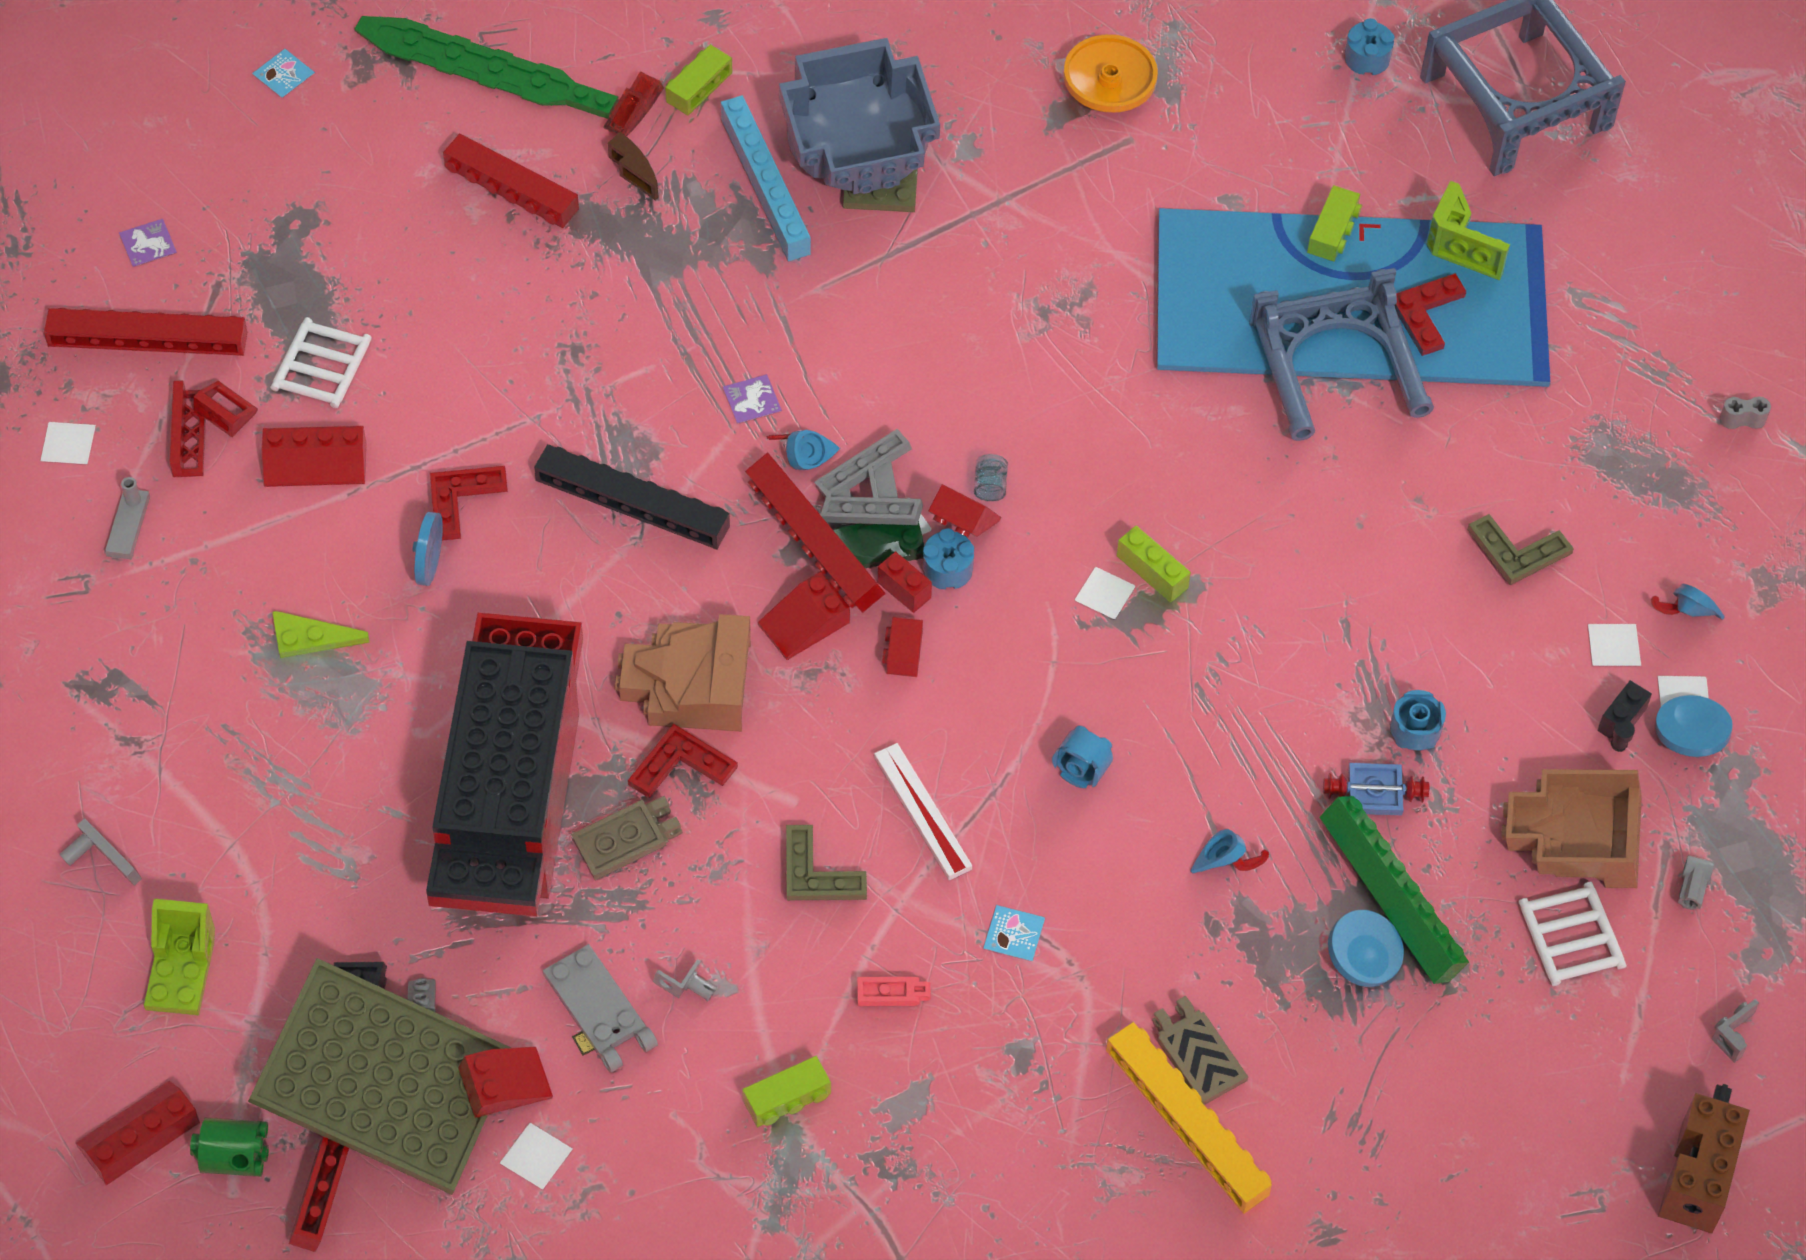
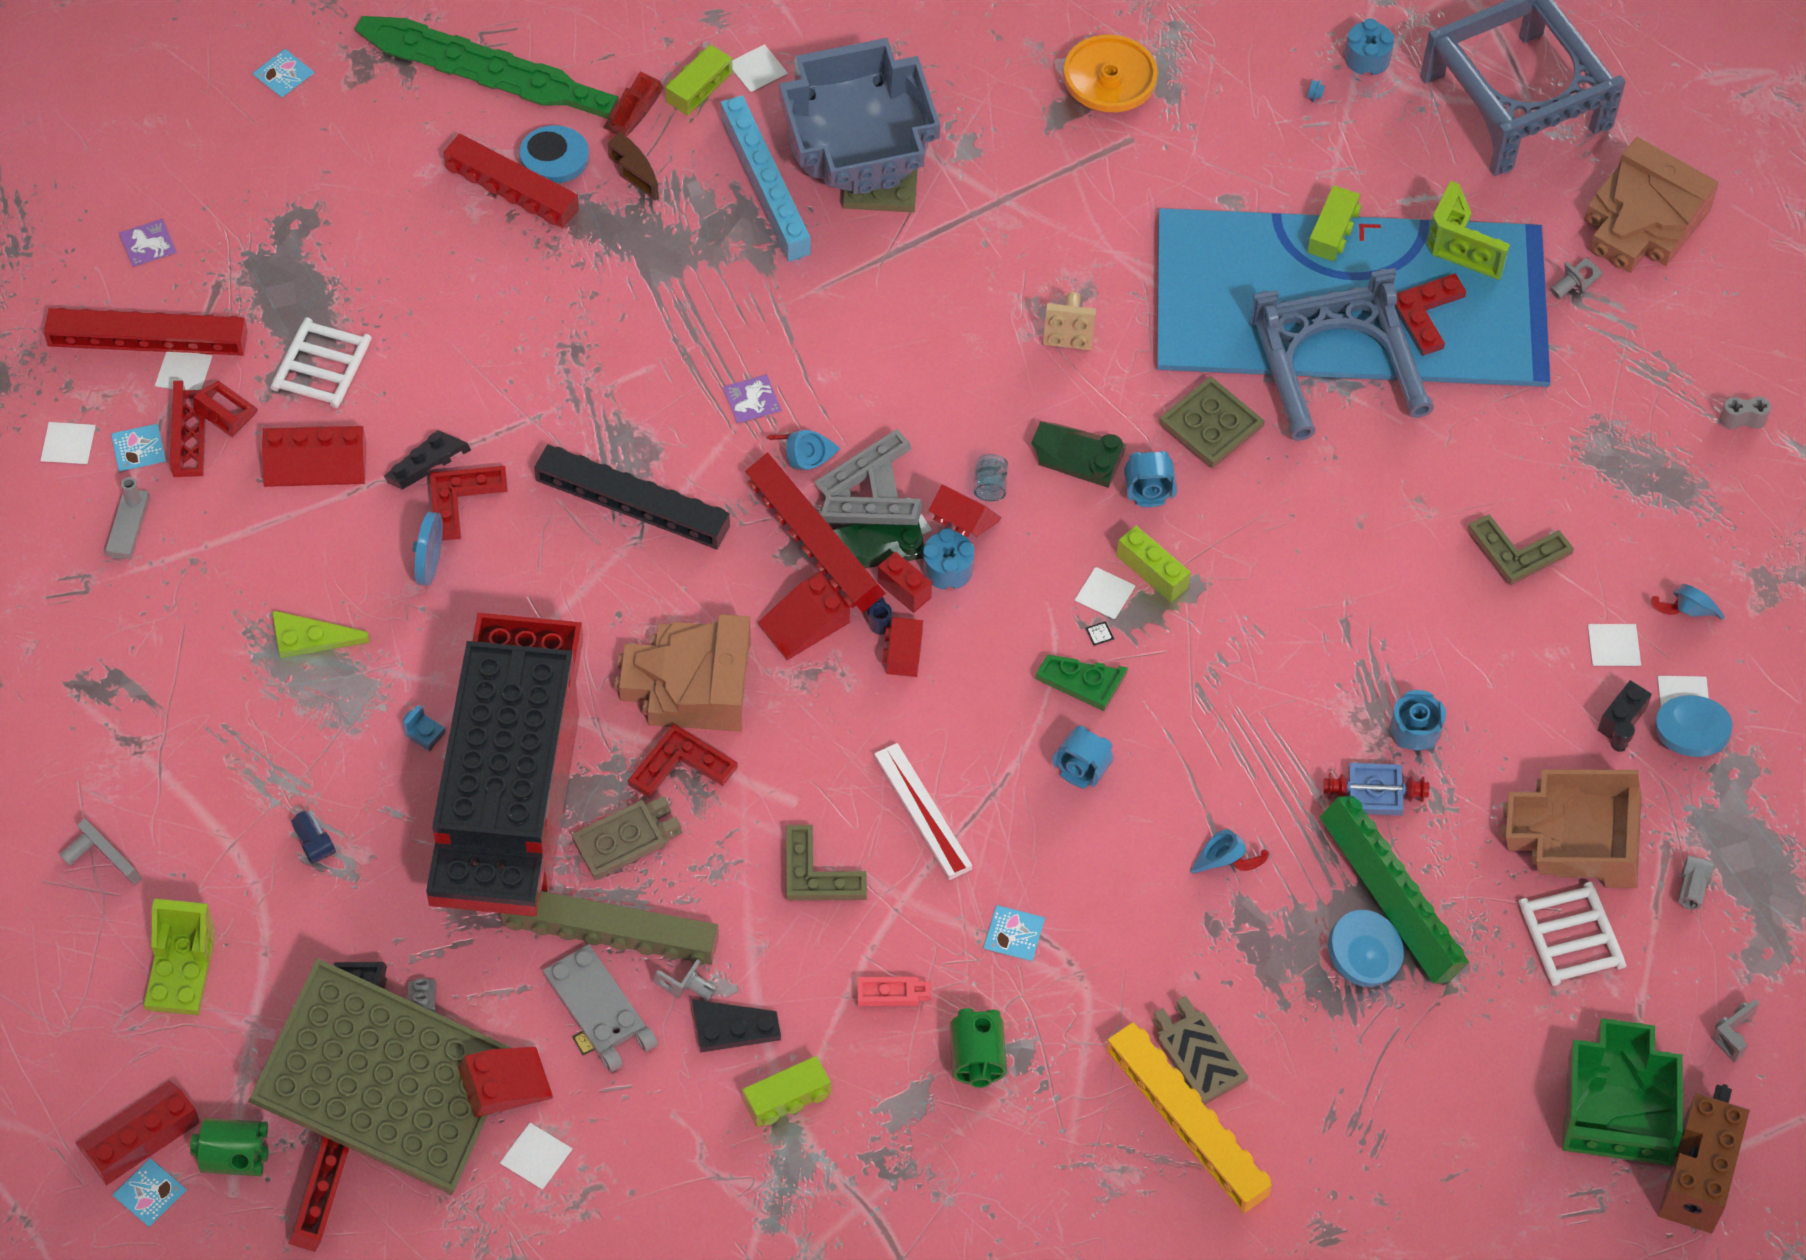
(138, 447): none -> medium azure sticker
(149, 1192): none -> medium azure sticker
(186, 367): none -> white sticker
(314, 841): none -> dark blue piece
(422, 728): none -> dark azure bracket
(432, 452): none -> black wing
(555, 153): none -> dark azure piece
(620, 928): none -> olive brick
(733, 1026): none -> black wing
(758, 68): none -> white sticker
(879, 609): none -> dark blue piece
(978, 1047): none -> green cylinder
(1069, 324): none -> tan plate
(1078, 452): none -> dark green slope
(1082, 681): none -> green wing
(1099, 633): none -> sticker
(1150, 478): none -> dark azure brick
(1211, 422): none -> olive plate
(1315, 90): none -> dark azure plate
(1574, 278): none -> light grey bracket
(1624, 1095): none -> green panel
(1648, 206): none -> nougat panel

